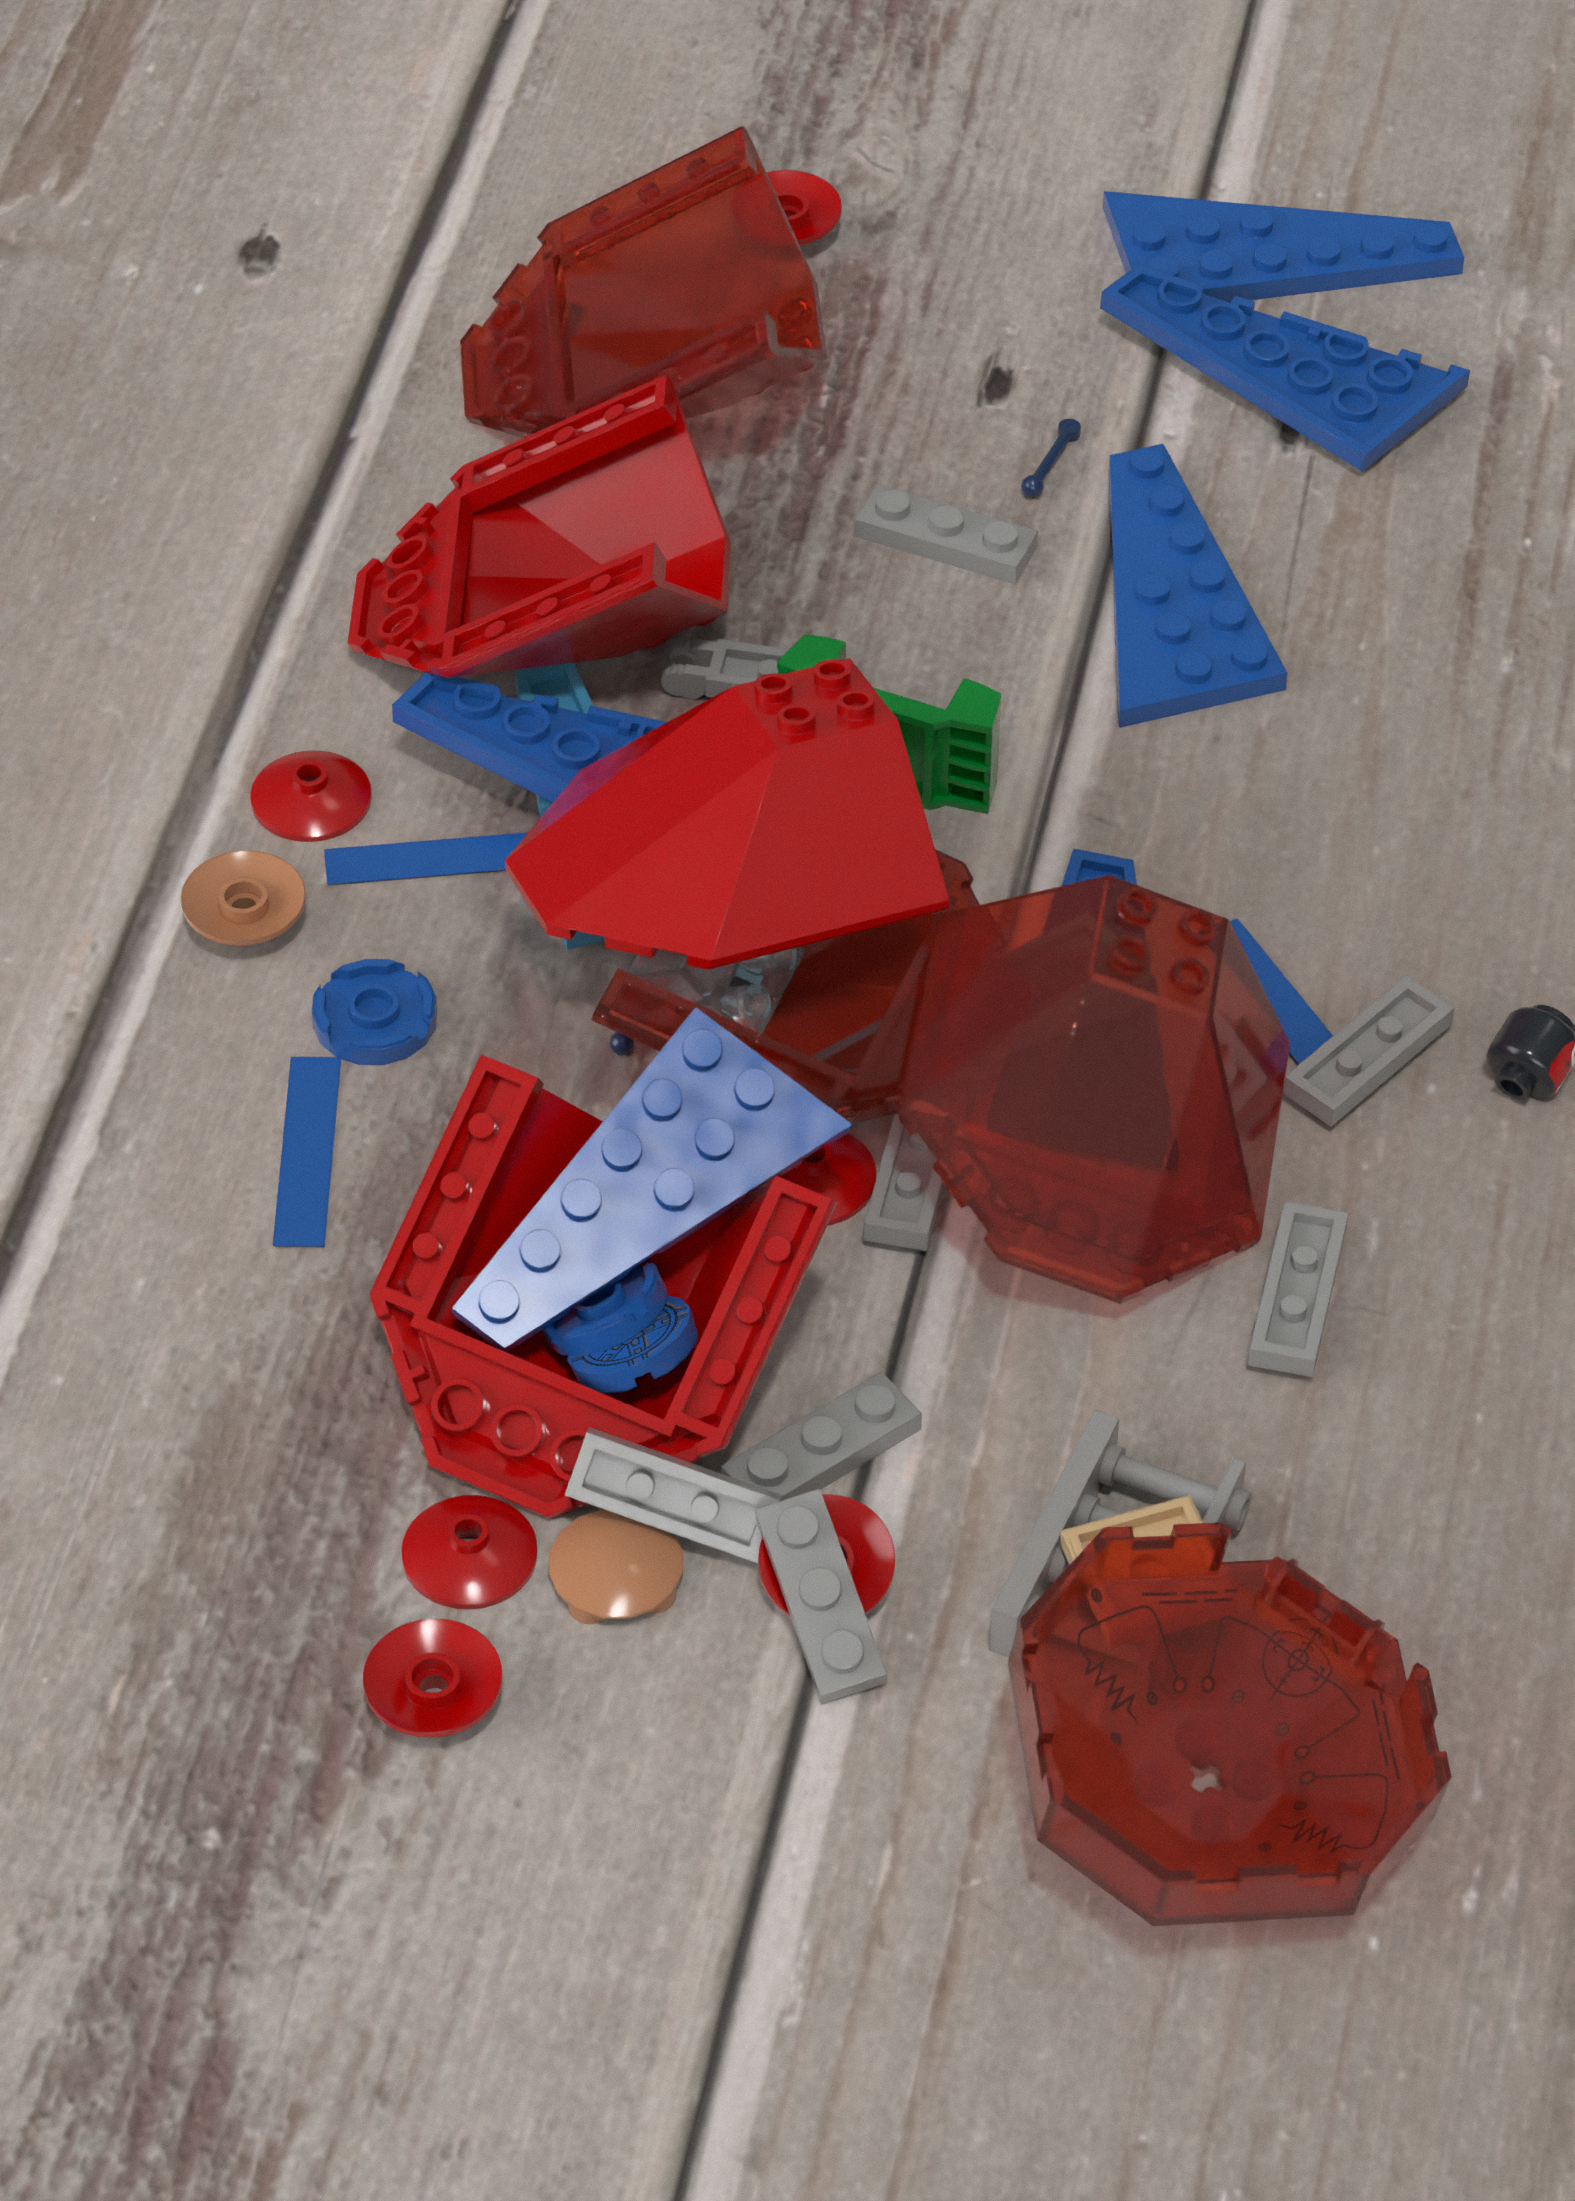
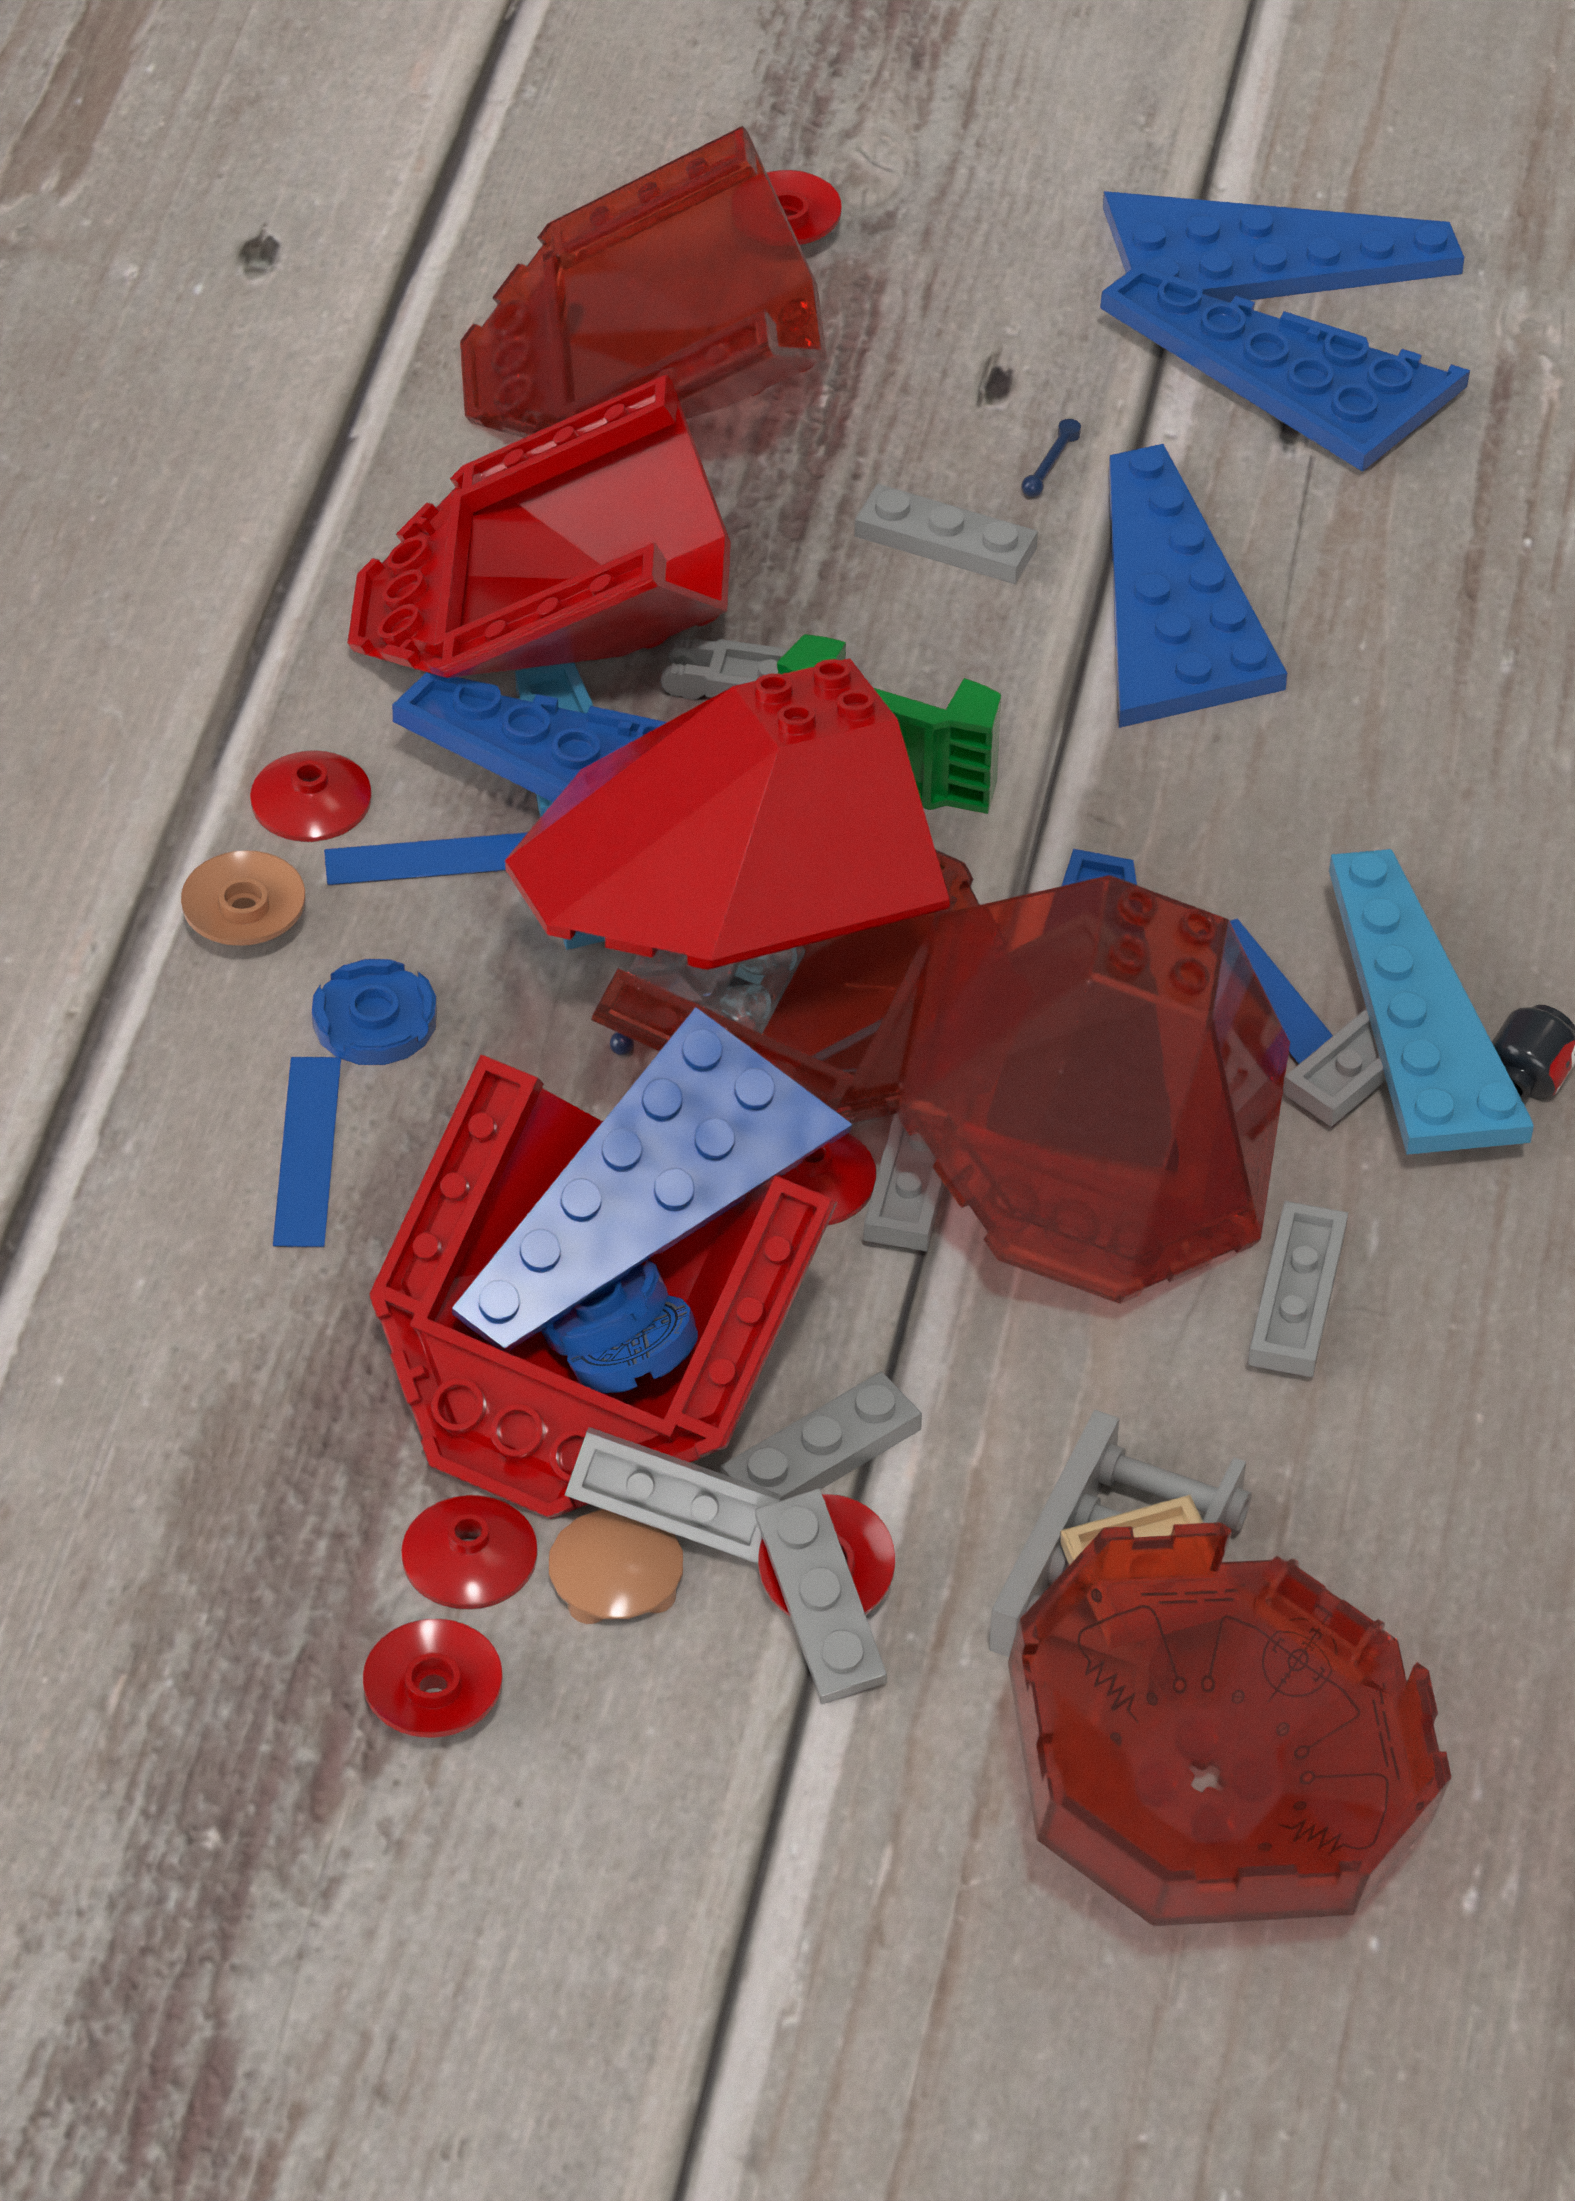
(1430, 1041): none -> dark azure wing

